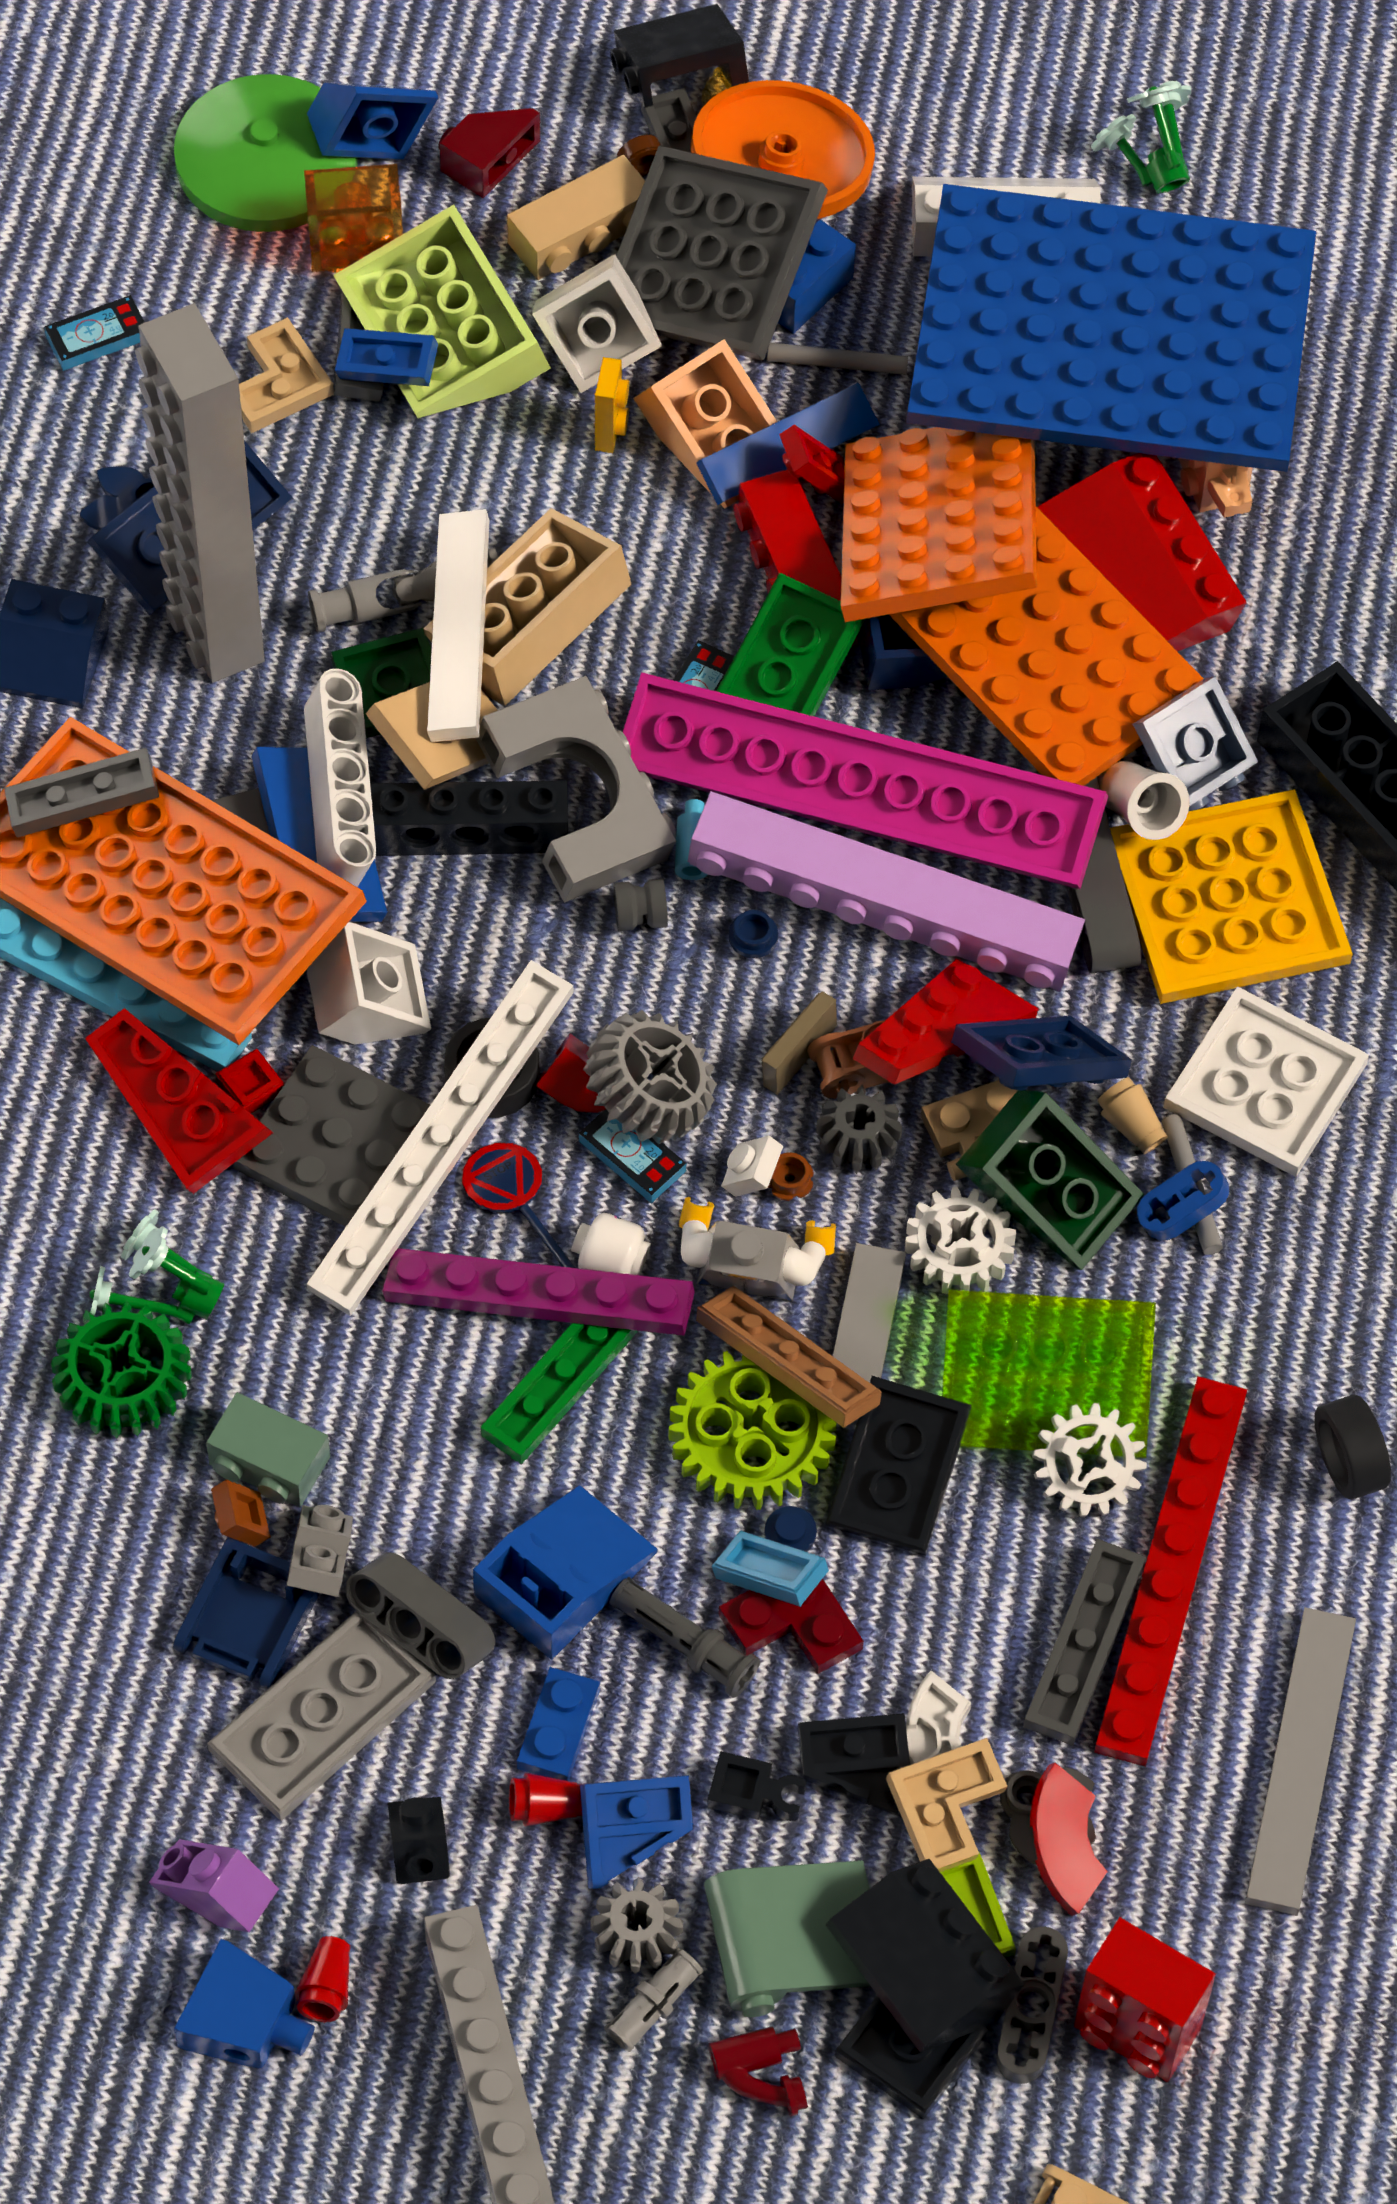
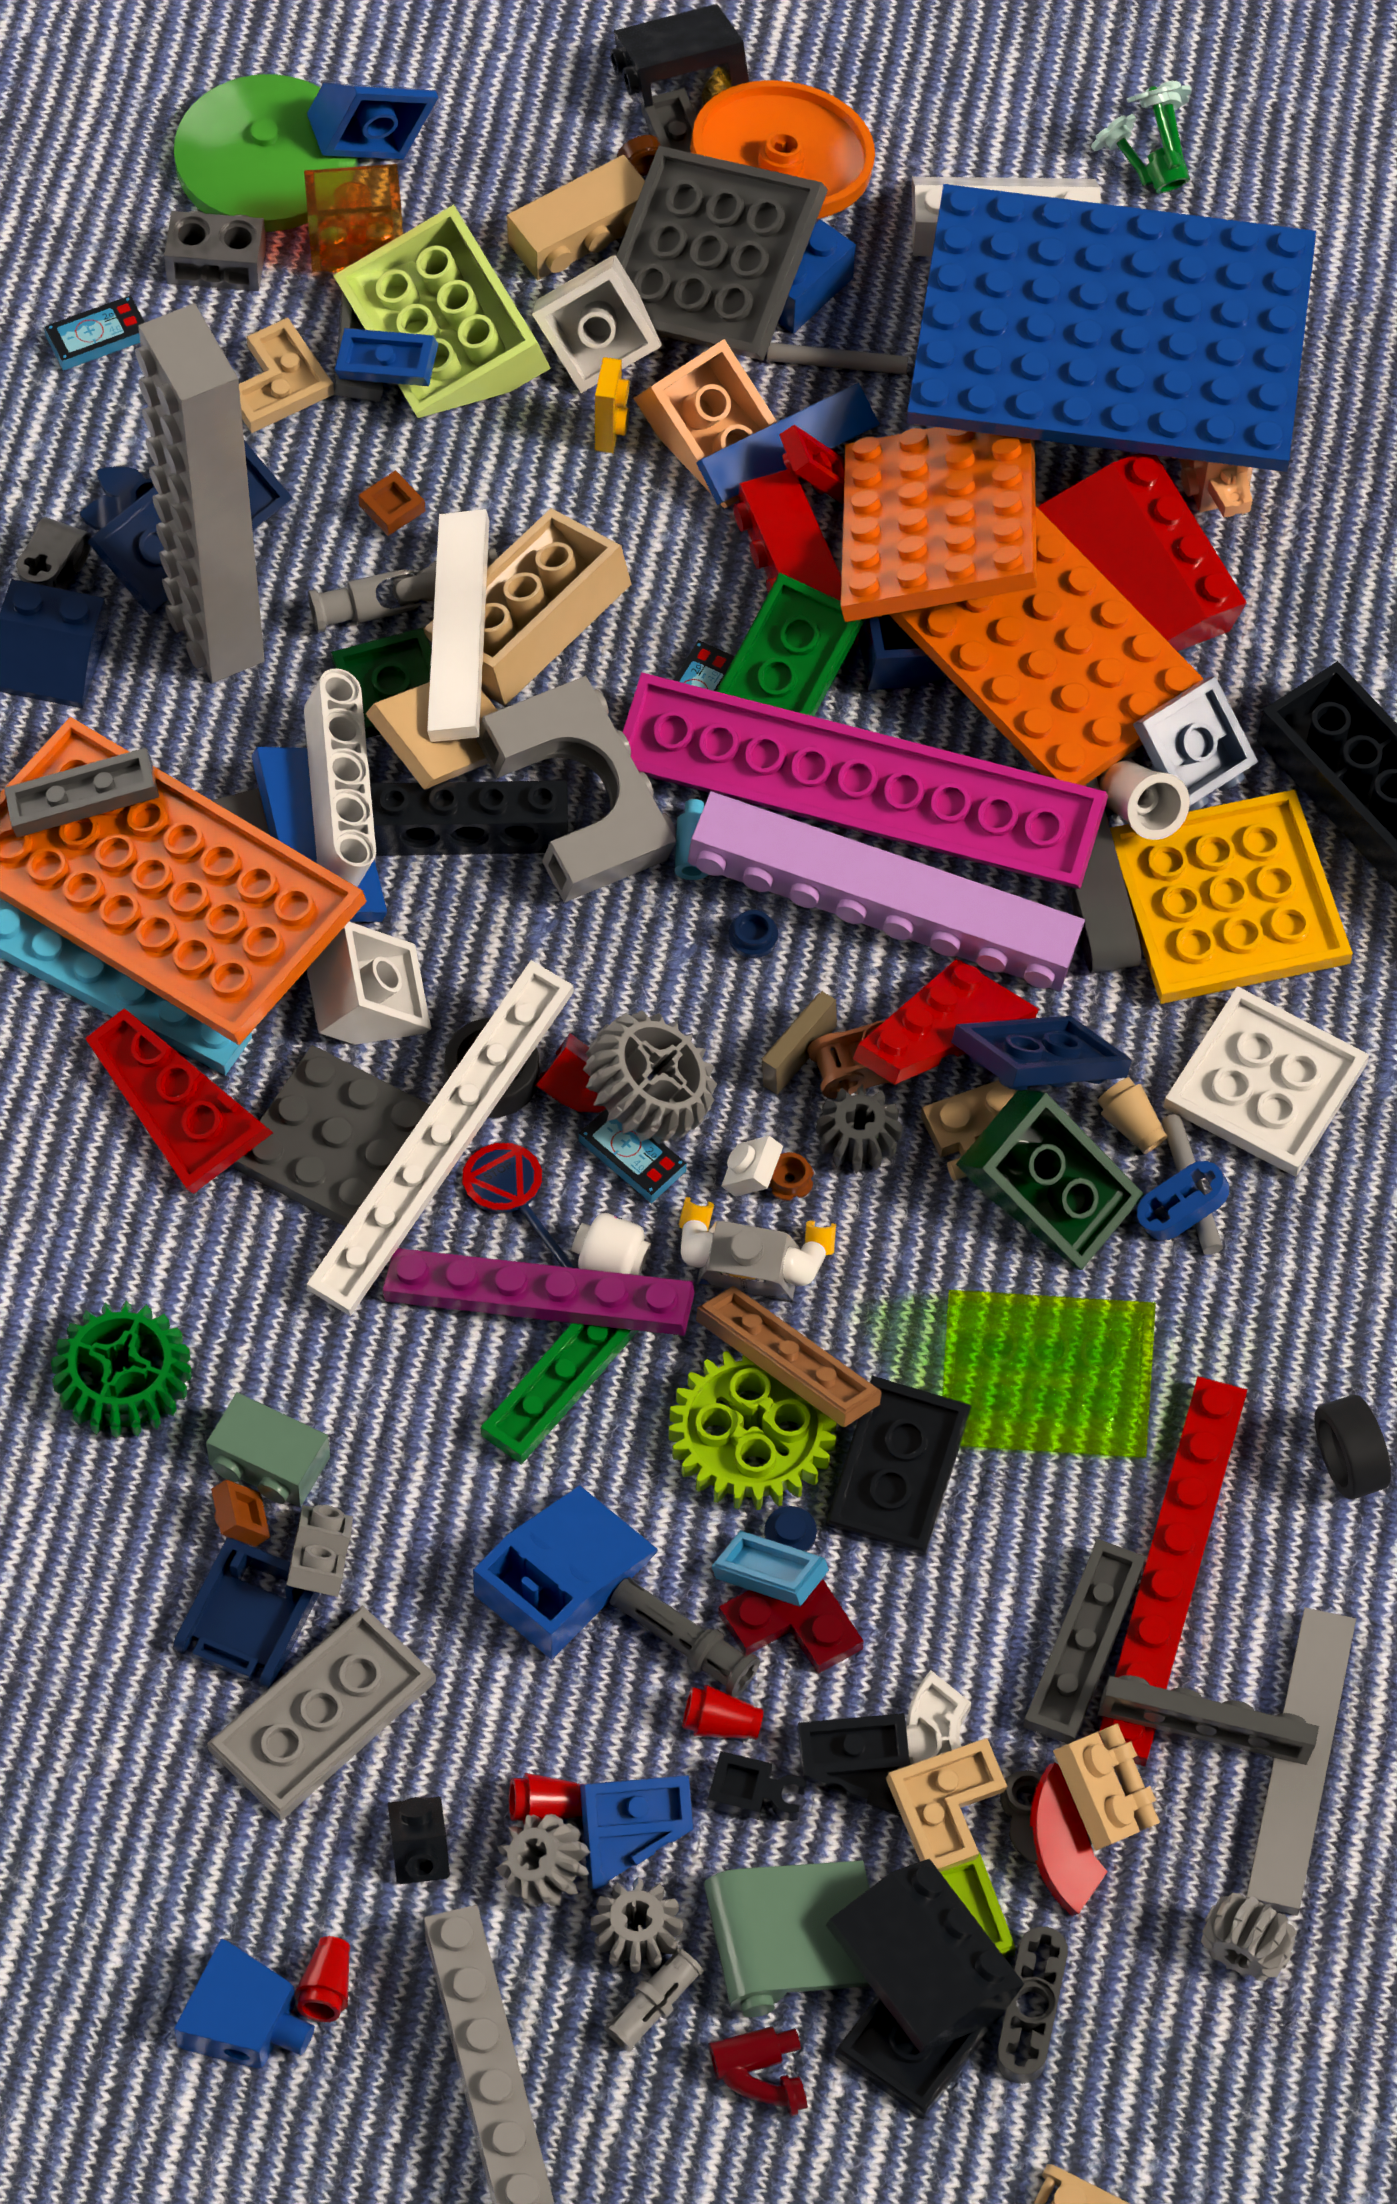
(53, 554): none -> flat silver piece
(195, 1289): plant -> none
(215, 250): none -> flat silver brick
(215, 1883): medium lavender slope -> none
(250, 1081): red tile -> none
(391, 503): none -> dark orange plate
(420, 1615): dark grey beam -> none
(488, 147): dark red slope -> none
(543, 1860): none -> light grey gear
(558, 1724): blue plate -> none
(640, 905): dark grey wheel -> none
(720, 1715): none -> red cone
(869, 1309): light grey tile -> none
(956, 1222): white gear -> none
(1097, 1791): none -> tan plate
(1111, 1470): white gear -> none
(1143, 2001): red brick -> none
(1224, 1723): none -> dark grey plate
(1248, 1936): none -> light grey gear

